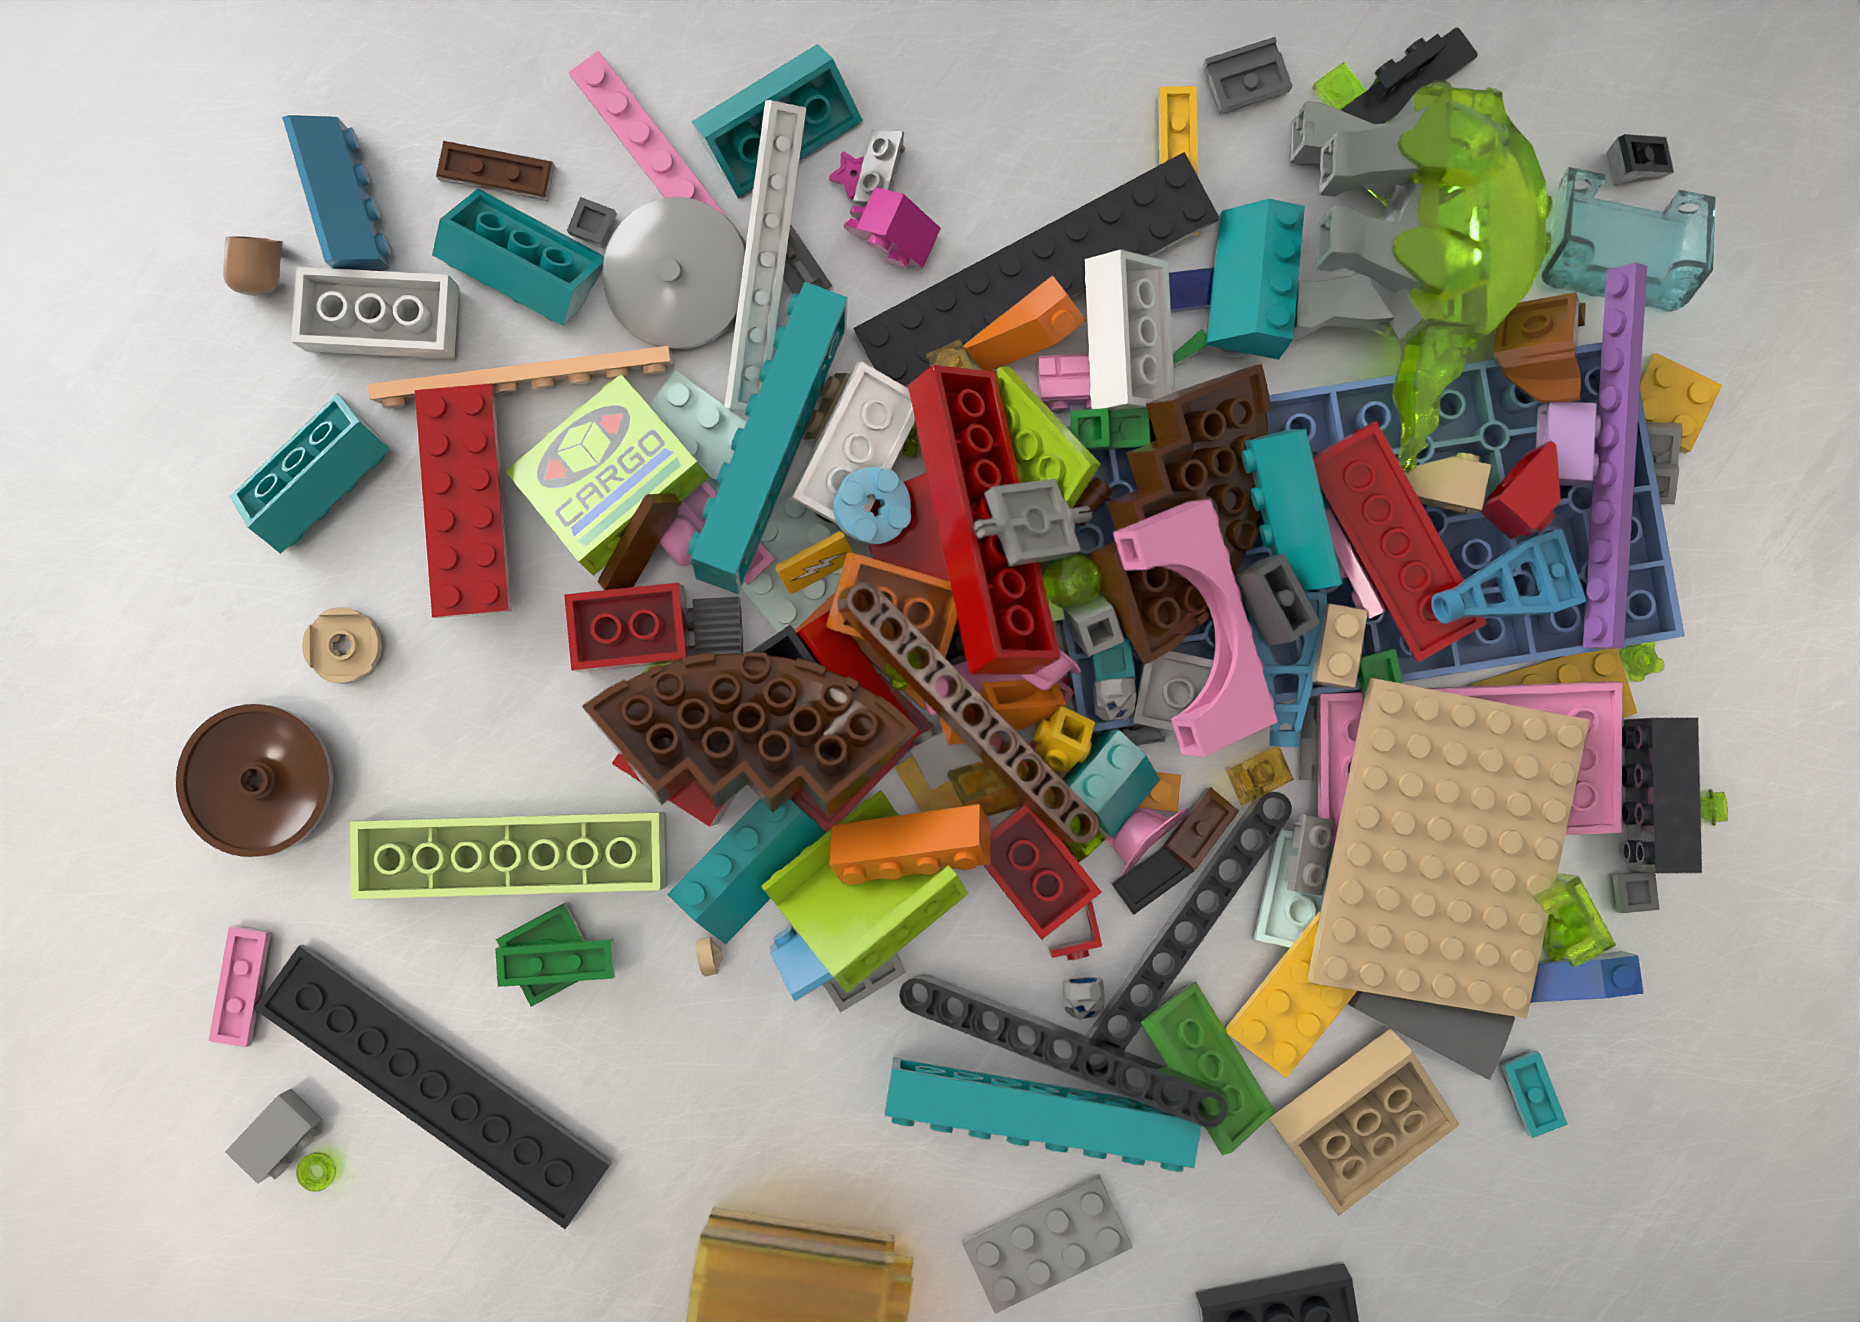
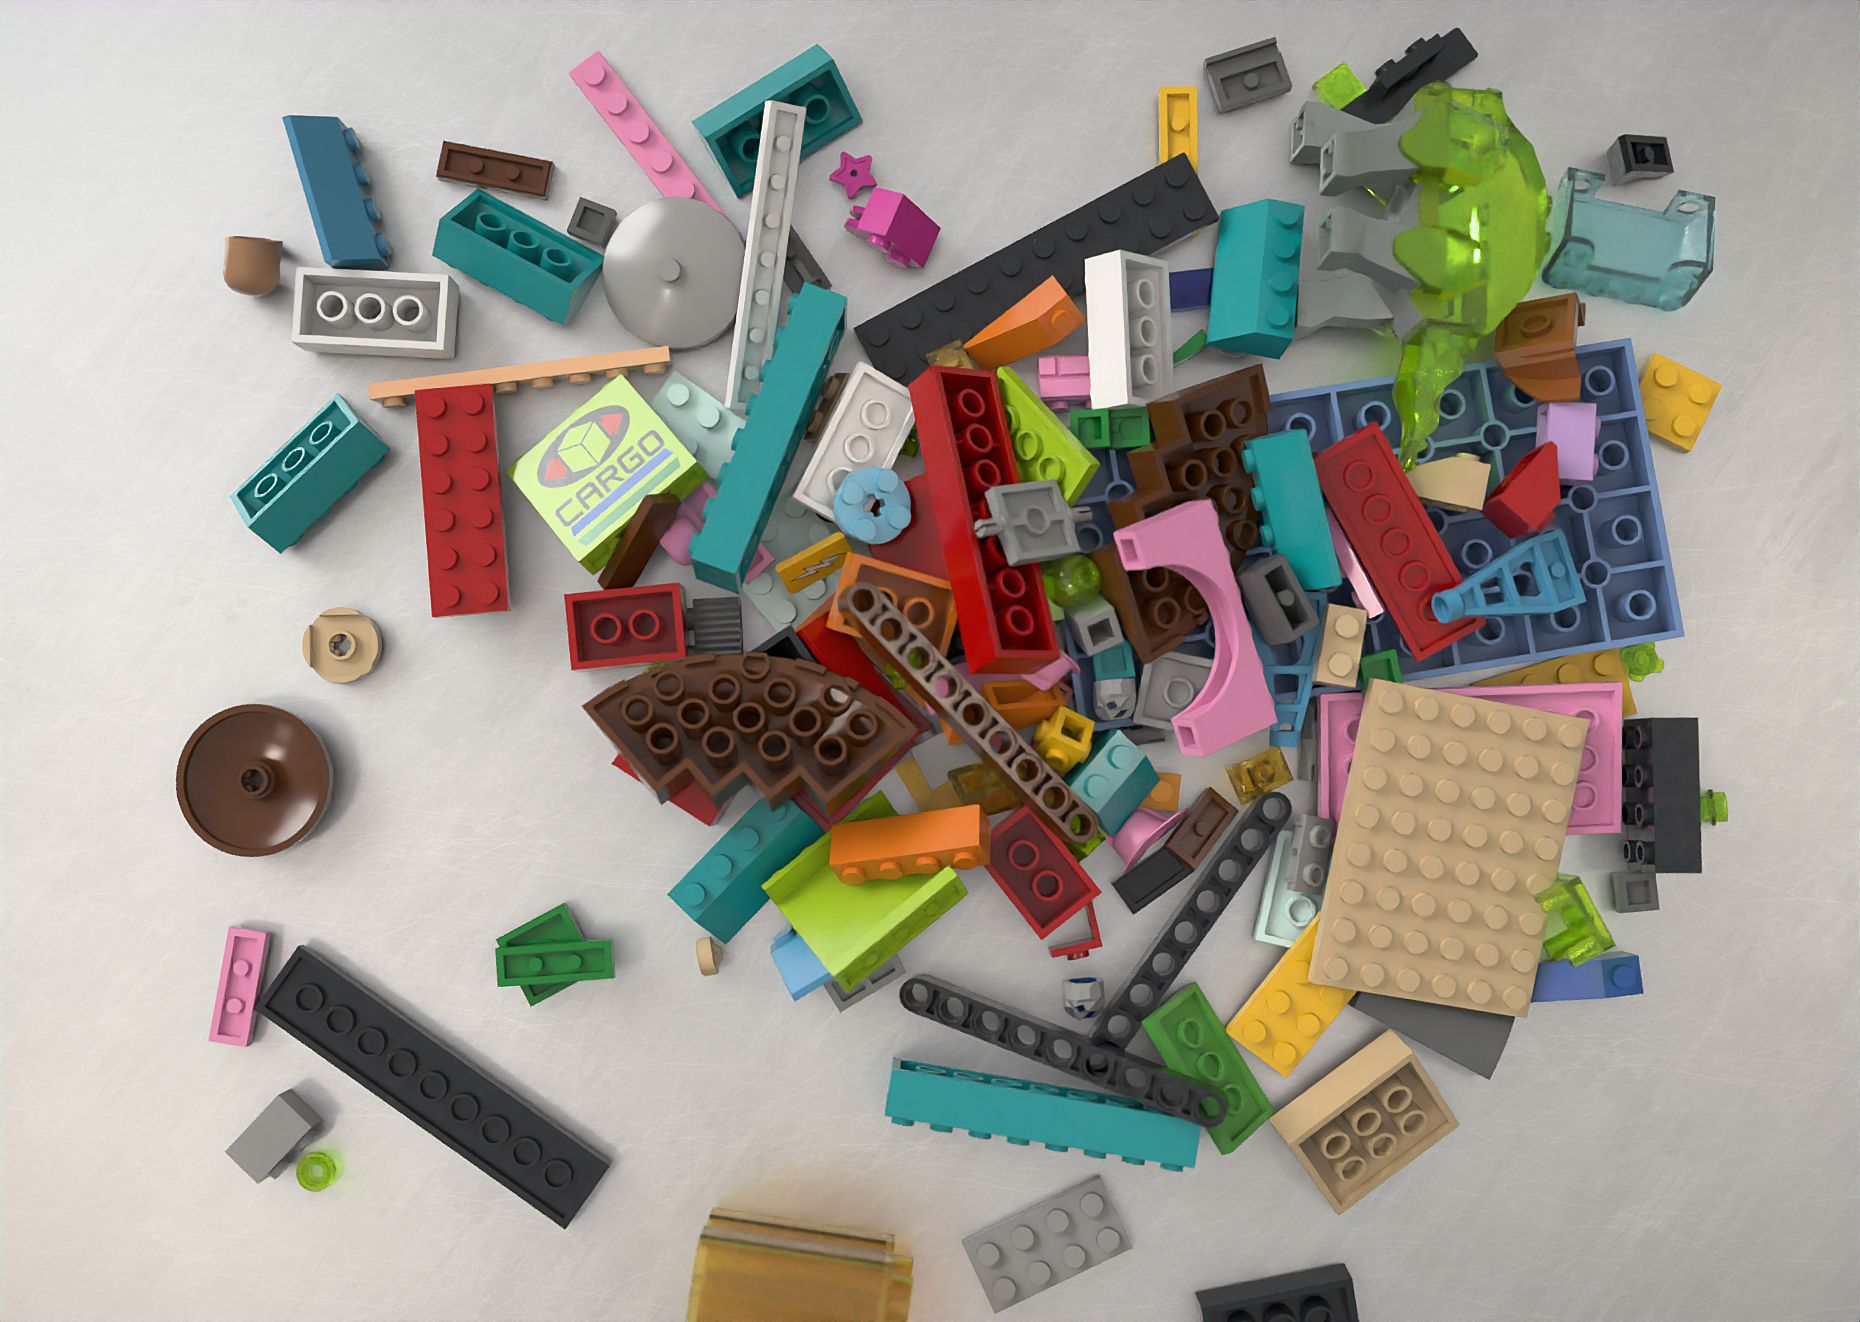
(507, 855): yellowish green brick -> none
(879, 163): light grey hinge -> none
(1094, 496): reddish brown pin -> none
(1533, 1094): teal plate -> none
(1554, 934): clear neon green plate -> none
(1616, 453): medium lavender plate -> none
(1665, 449): light grey slope -> none

